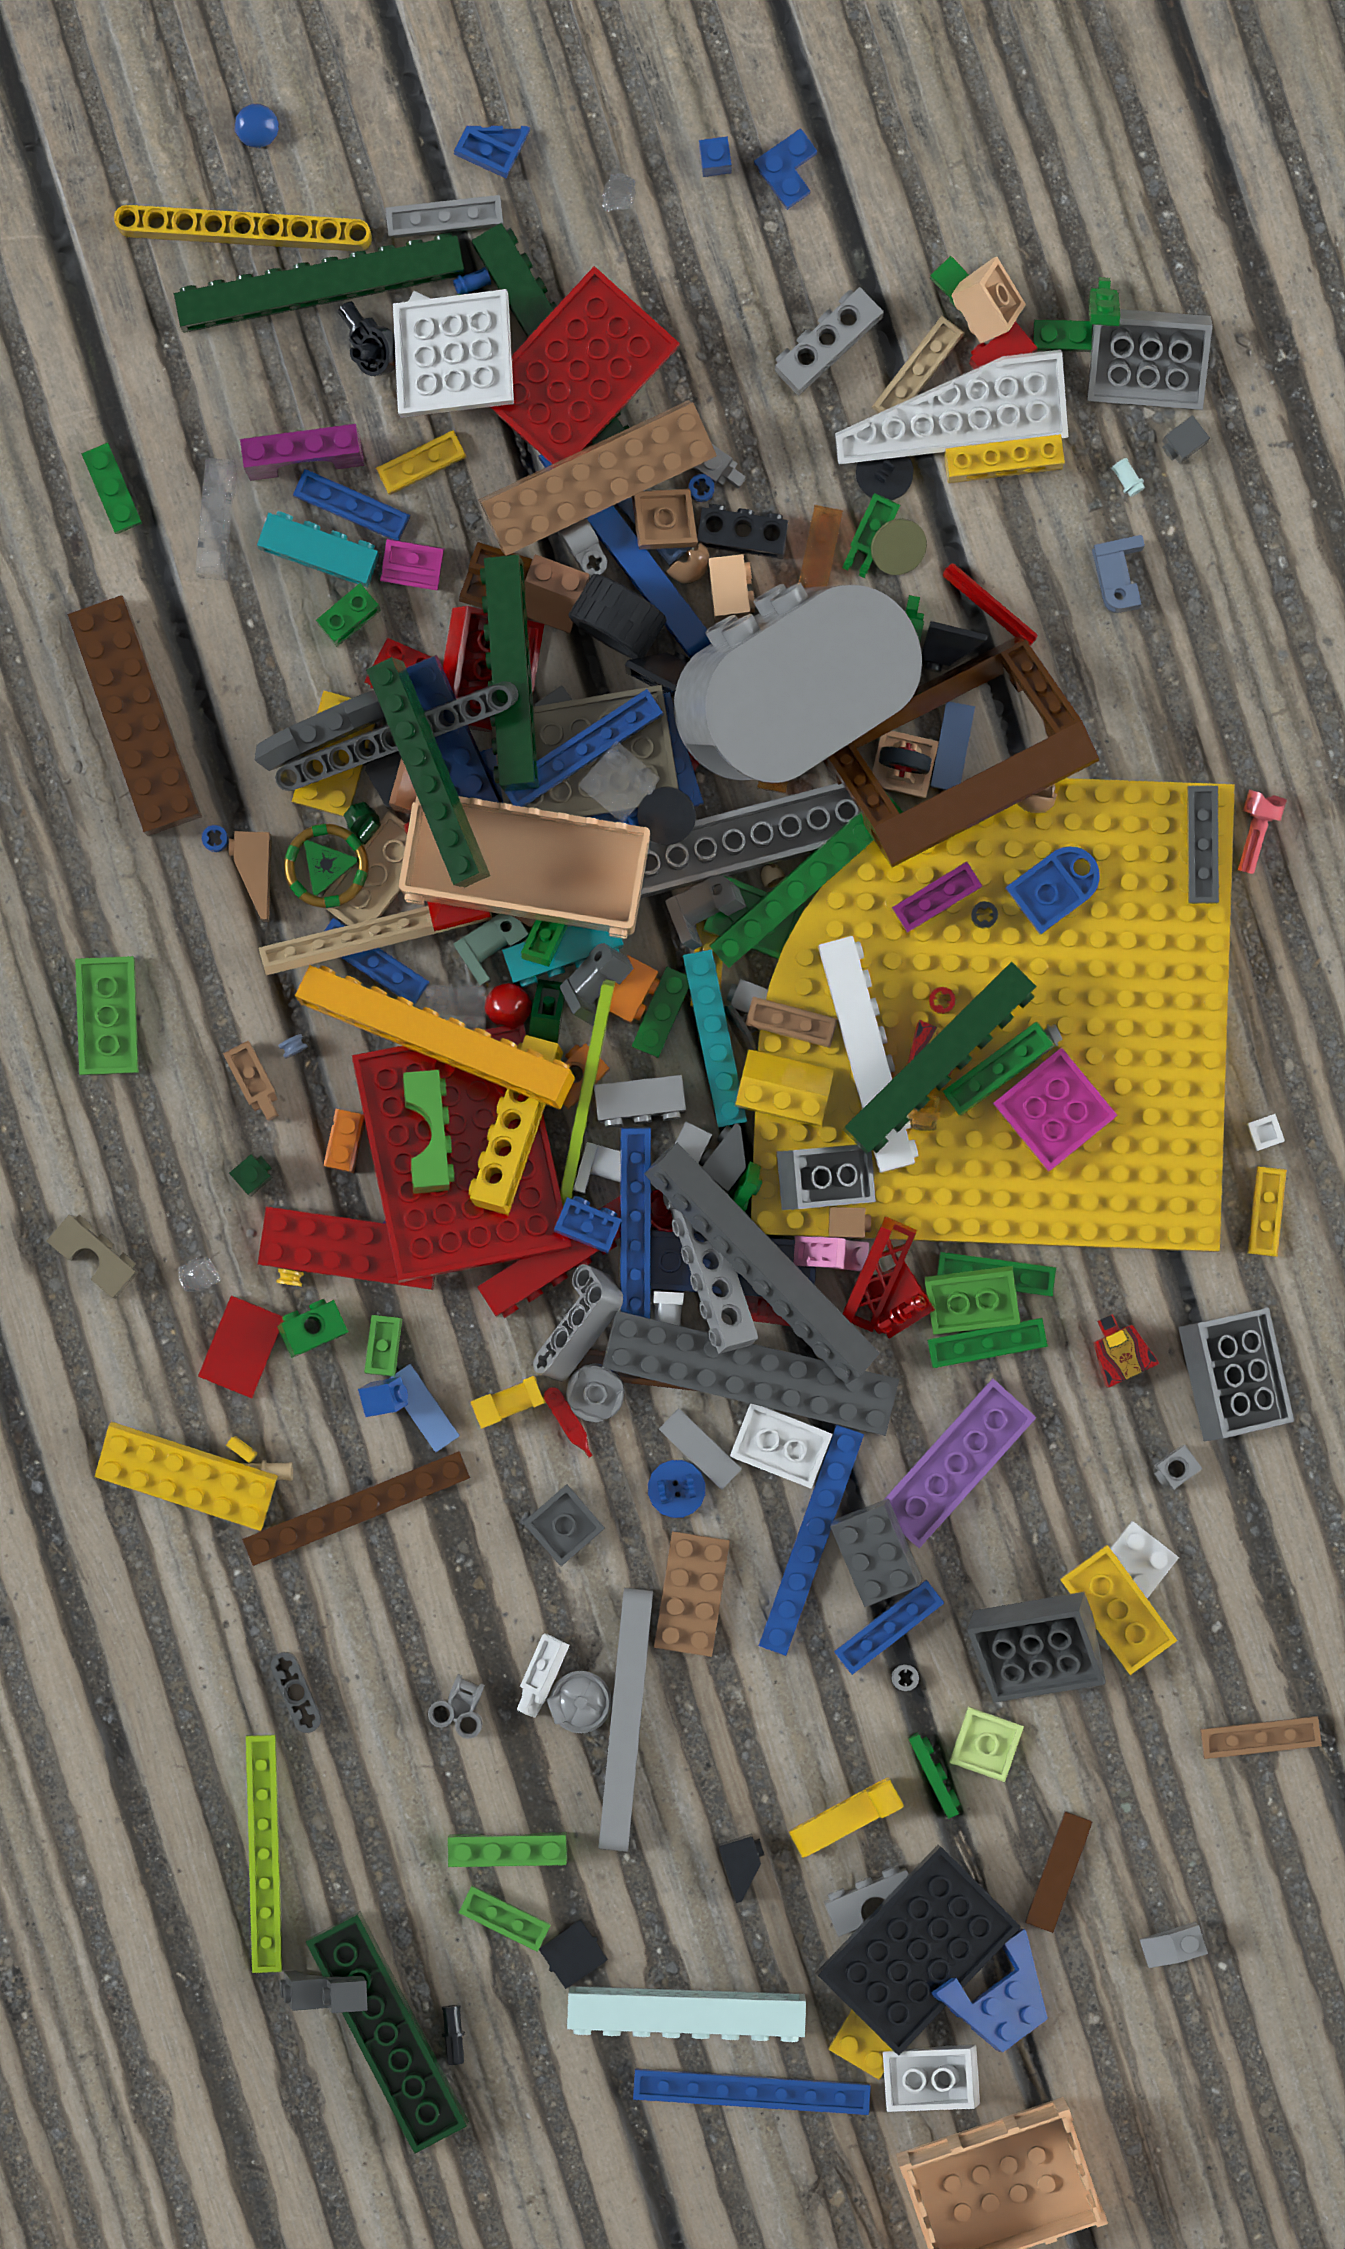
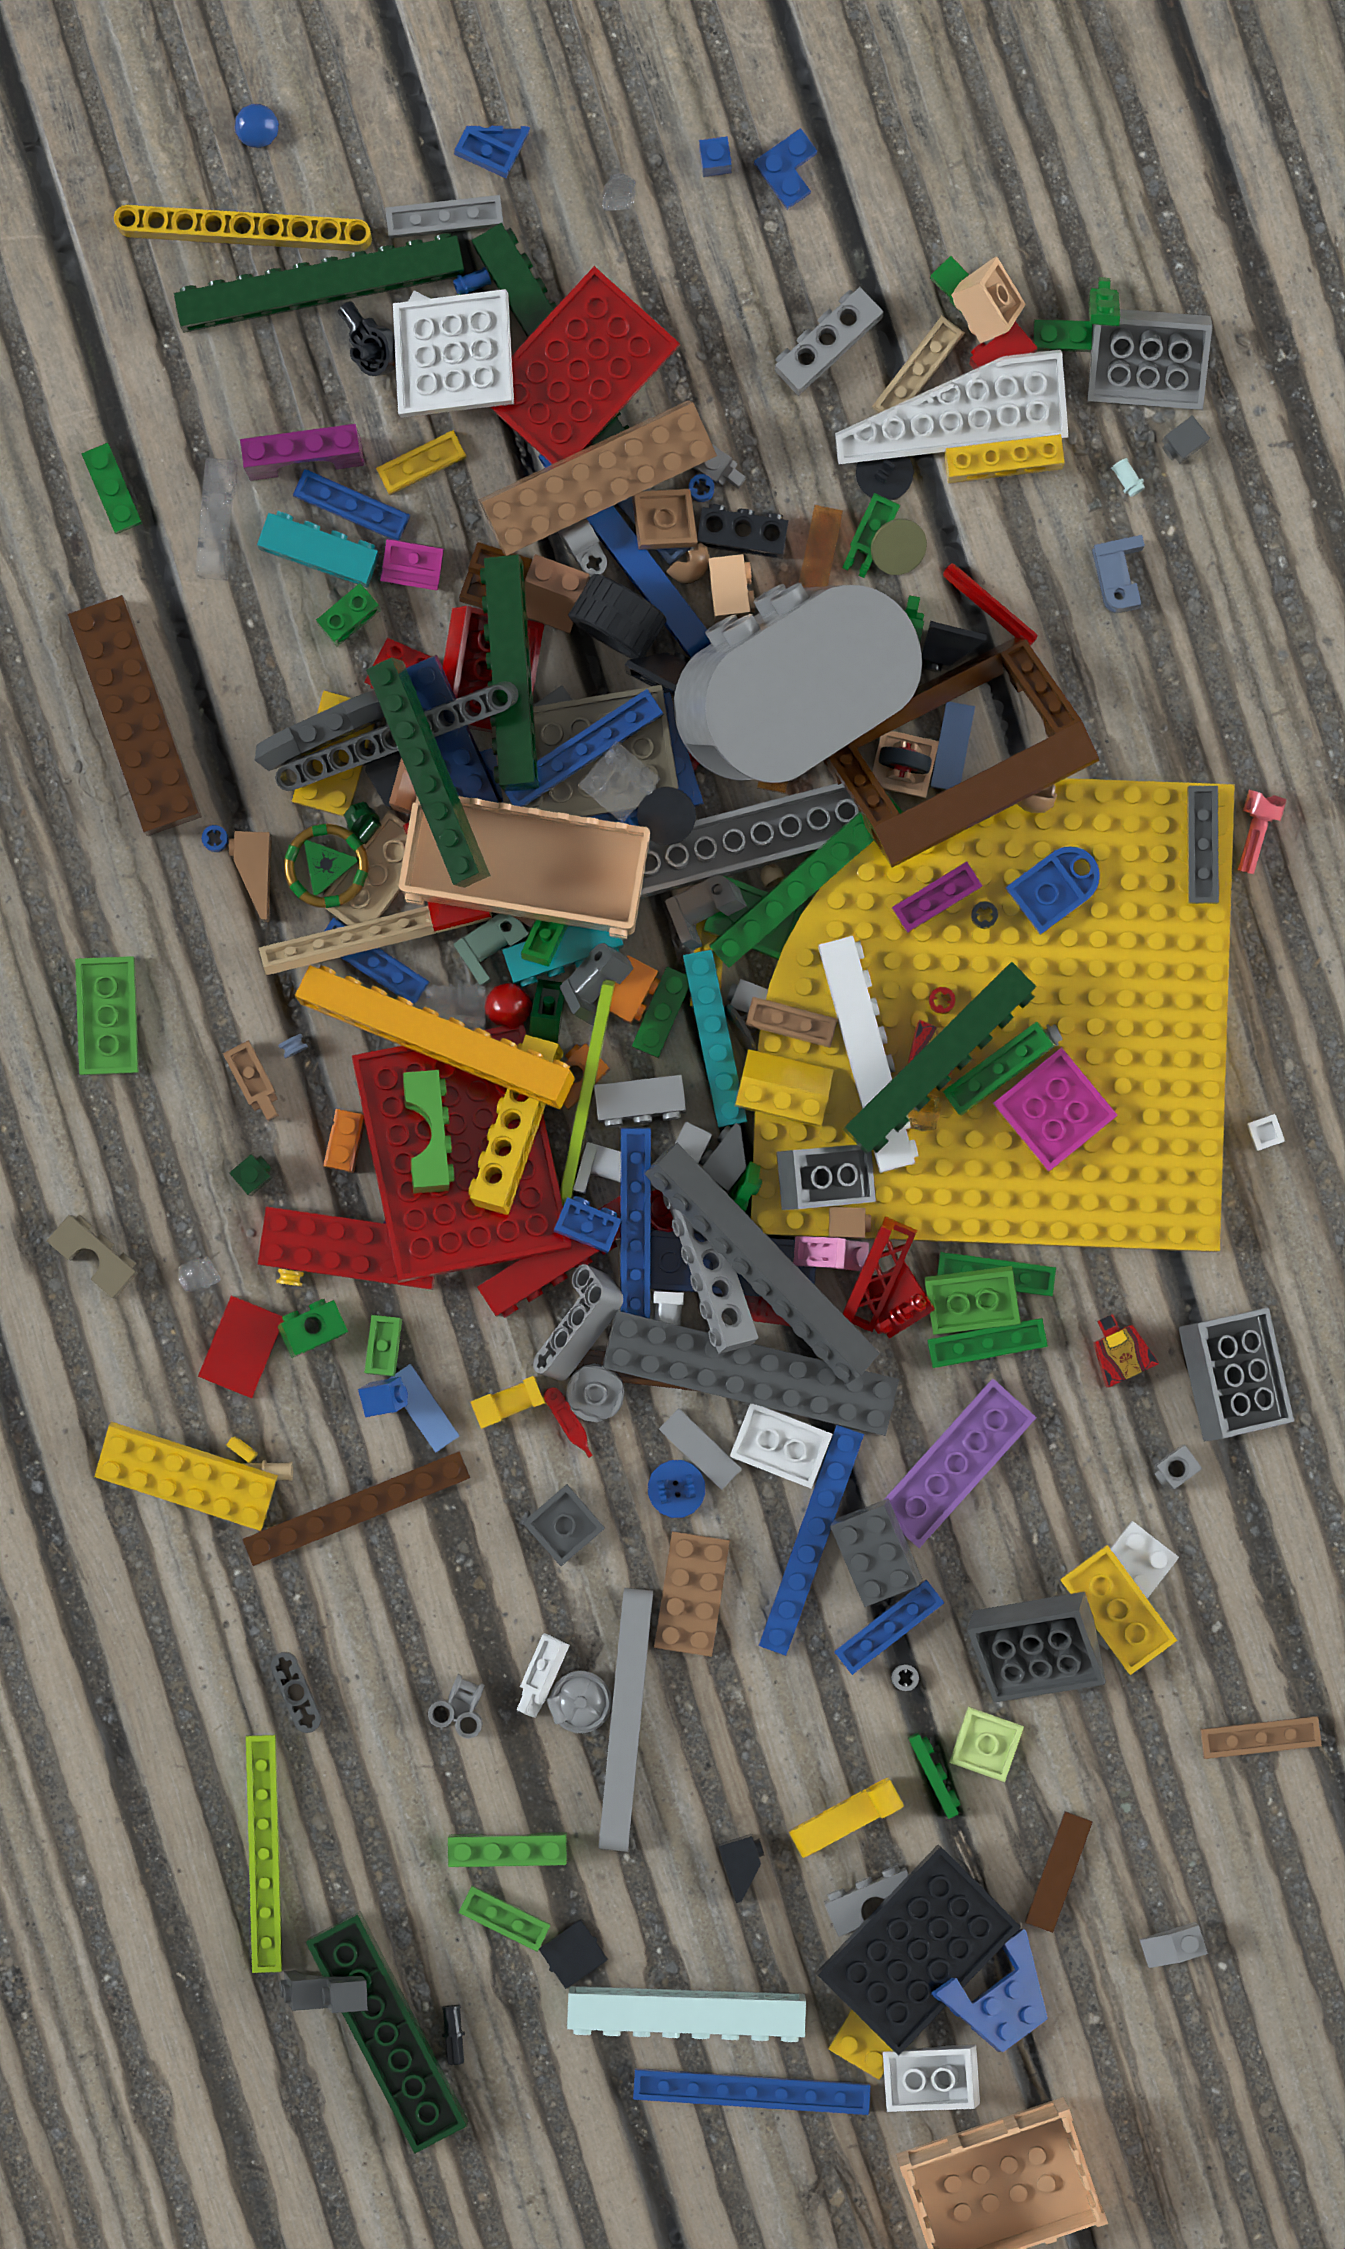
(1267, 1211): yellow tile -> none

